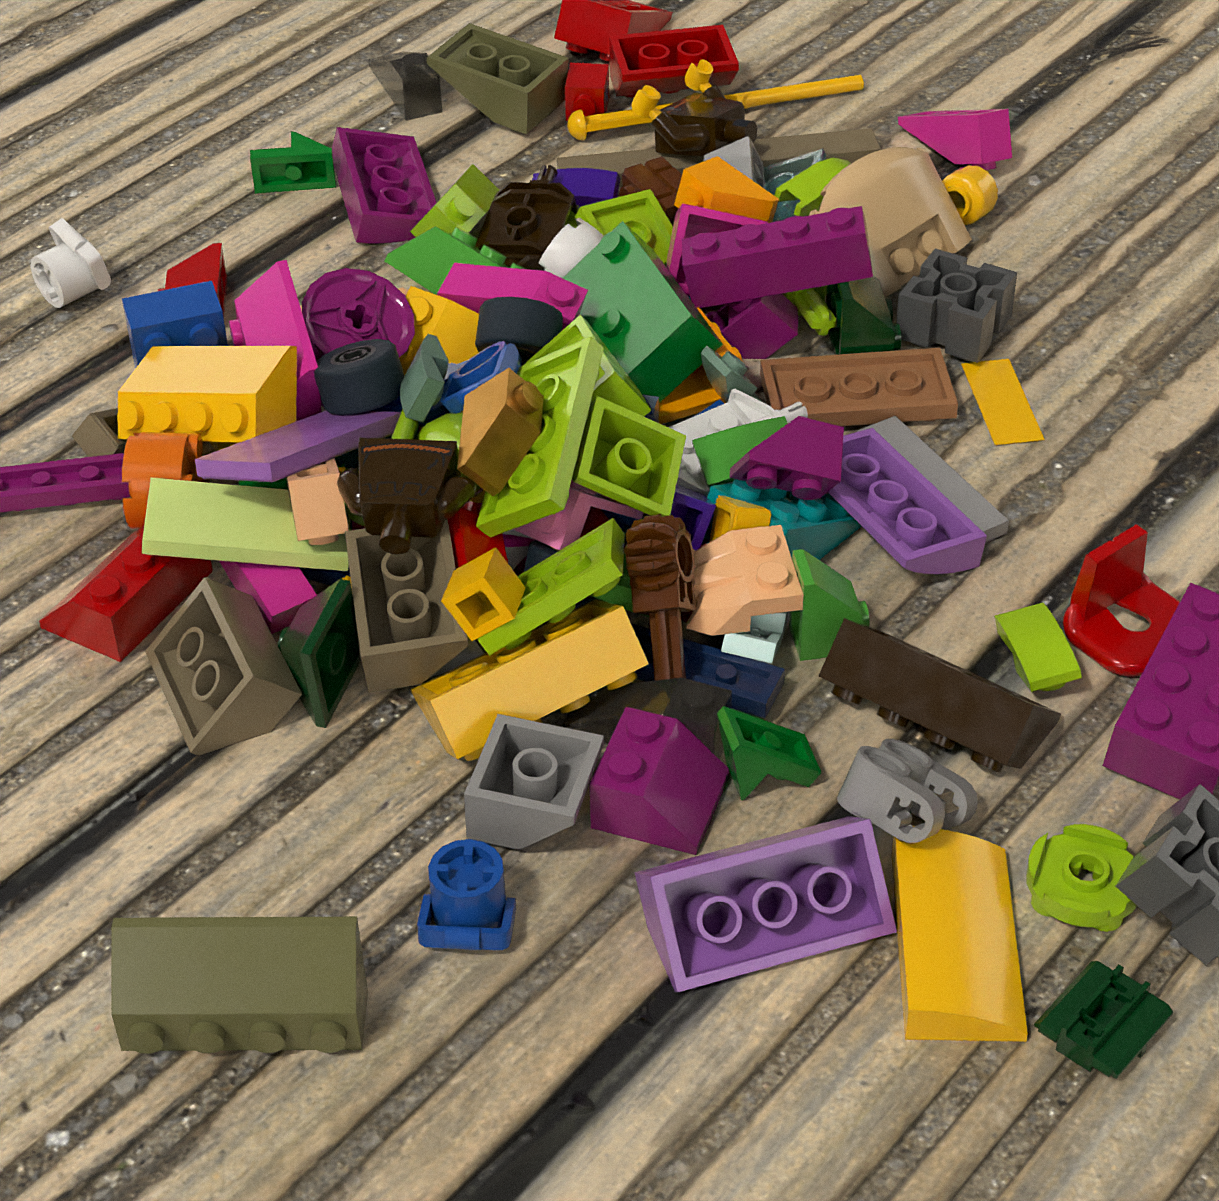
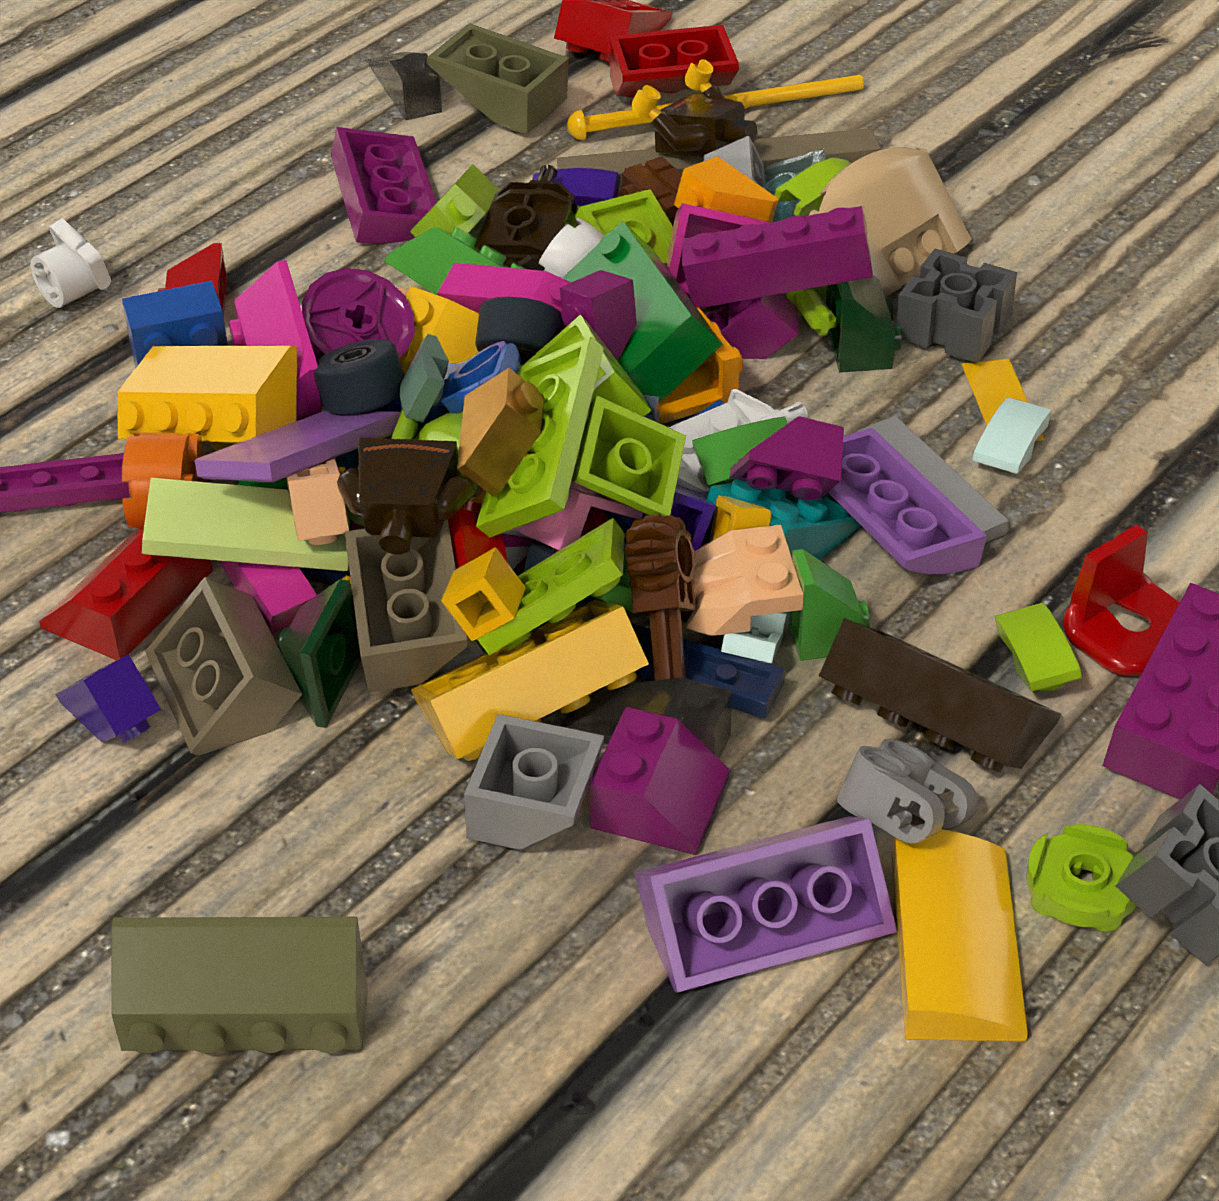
(100, 434): dark tan slope -> none
(111, 701): none -> dark purple slope
(293, 168): green slope -> none
(466, 899): blue piece -> none
(587, 89): red brick -> none
(605, 304): none -> magenta slope
(727, 374): sand green slope -> none
(763, 748): green slope -> none
(863, 386): medium nougat plate -> none
(964, 135): dark pink slope -> none
(972, 192): yellow head -> none
(1011, 435): none -> light aqua slope
(1104, 1019): dark green piece -> none

